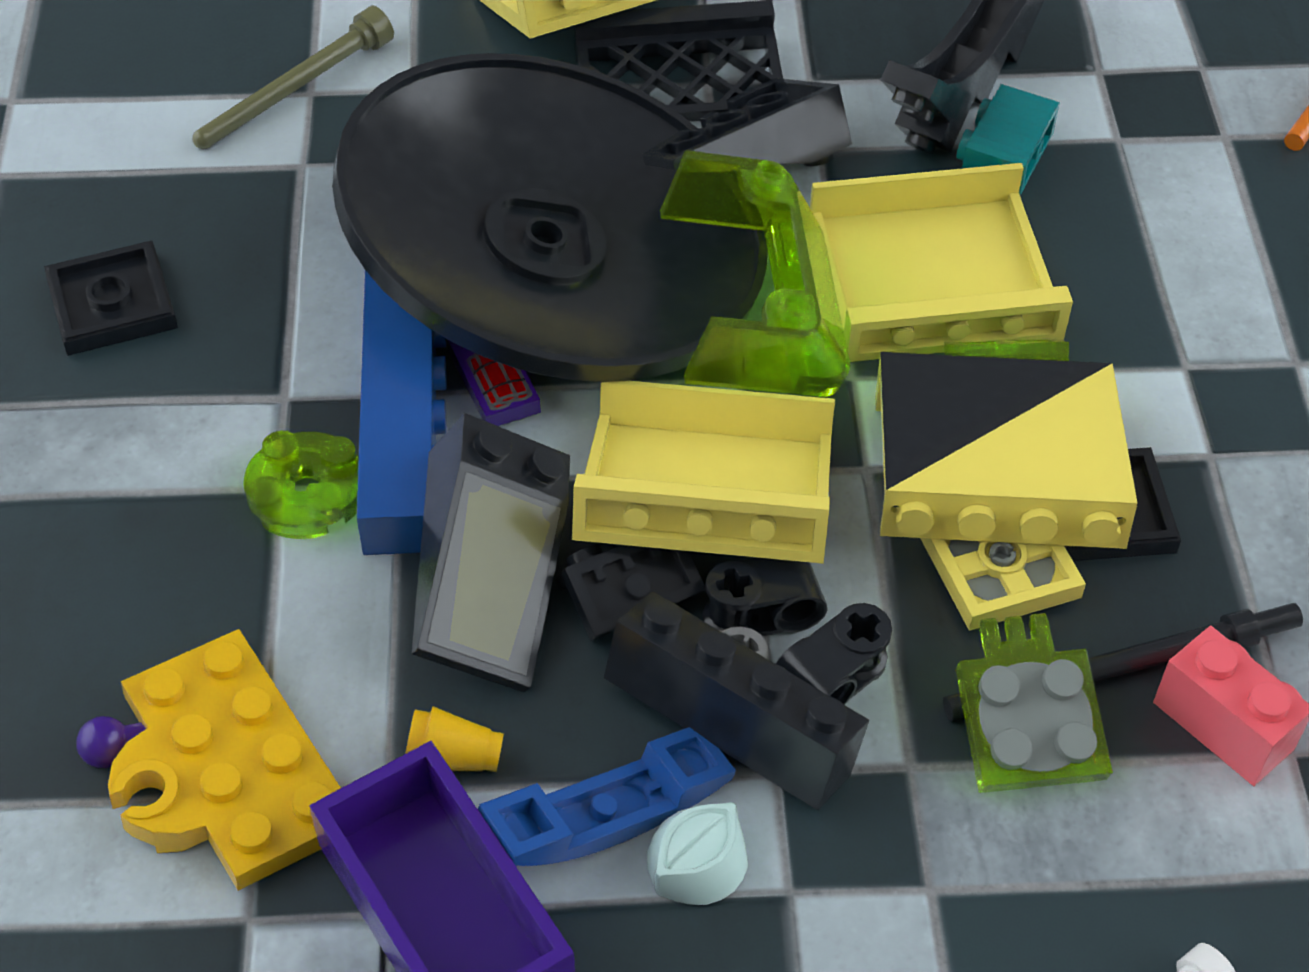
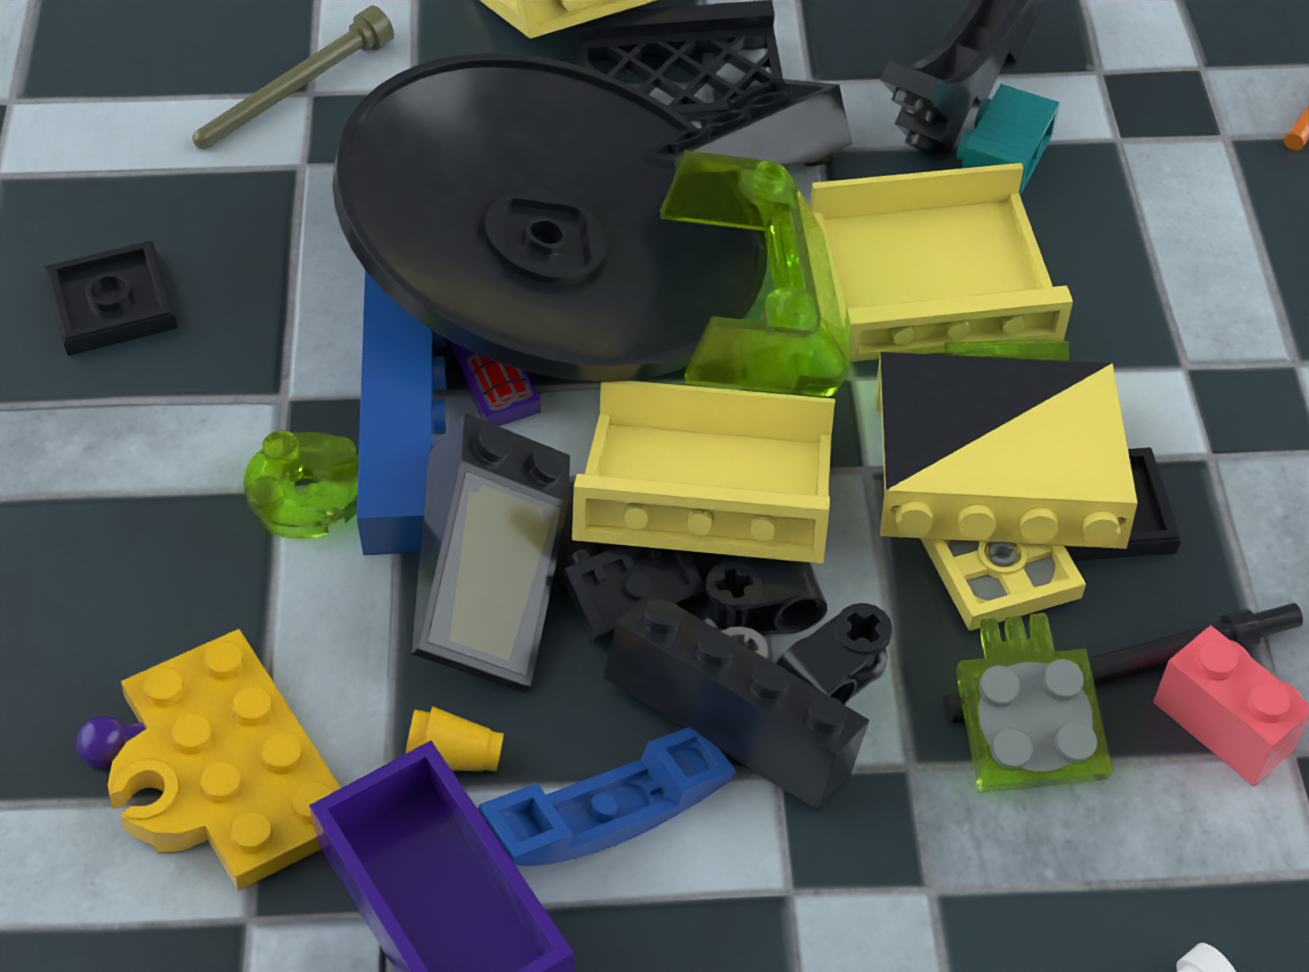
(698, 854): light aqua hat -> none

